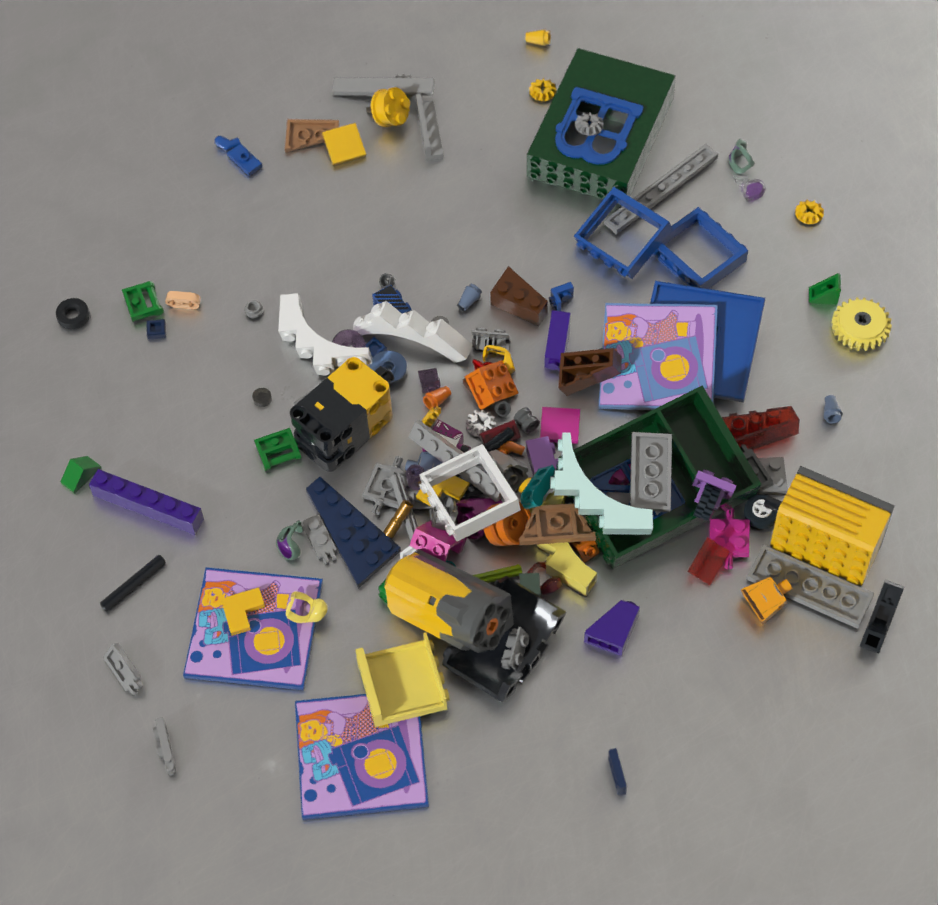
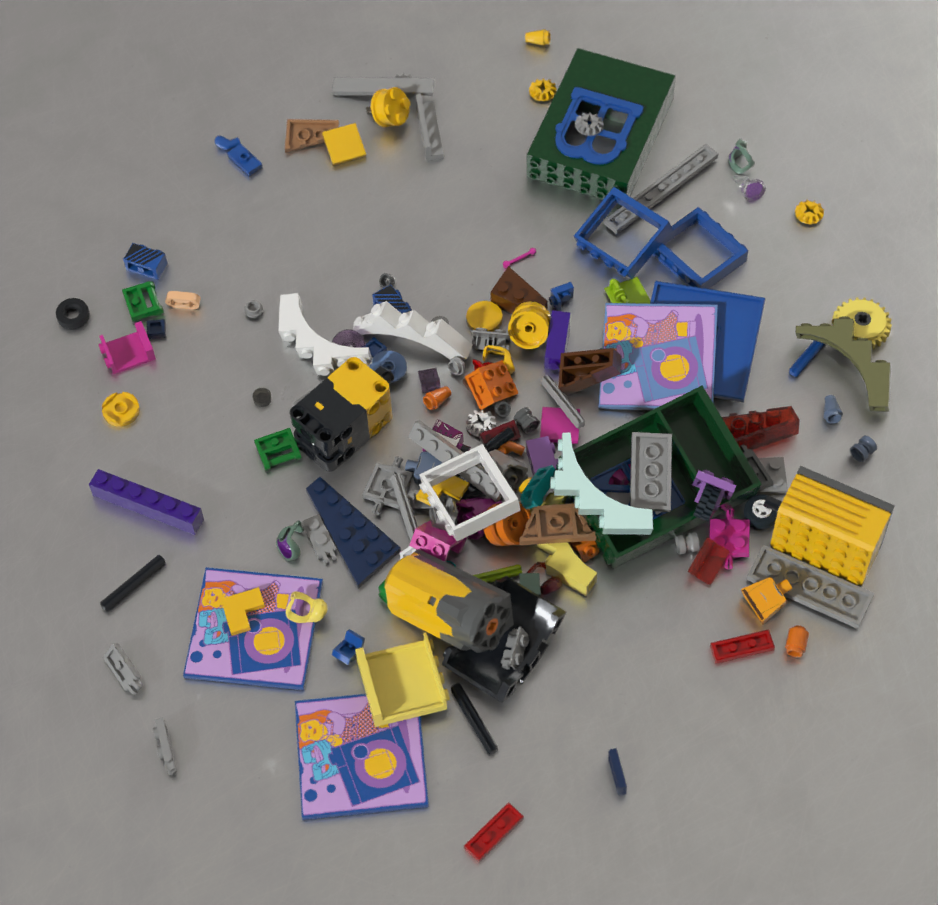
(79, 472): green slope -> none
(120, 409): none -> yellow tile
(127, 350): none -> dark pink panel
(145, 261): none -> blue brick
(346, 649): none -> blue bracket
(399, 516): pearl gold piece -> none
(413, 477): clear purple brick -> none
(431, 416): yellow gear -> none
(456, 366): none -> light grey plate
(469, 297): sand blue cone -> none
(474, 718): none -> black axle
(484, 315): none -> yellow tile
(493, 832): none -> red tile
(507, 263): none -> dark pink hinge
(529, 325): none -> yellow wheel
(562, 401): none -> light grey axle
(614, 627): dark purple slope -> none
(627, 292): none -> lime hinge
(687, 543): none -> light grey wheel
(742, 646): none -> red tile
(797, 641): none -> orange brick
(805, 358): none -> blue axle
(826, 291): green slope -> none
(859, 352): none -> olive arch
(863, 448): none -> sand blue wheel
(882, 616): black arch -> none

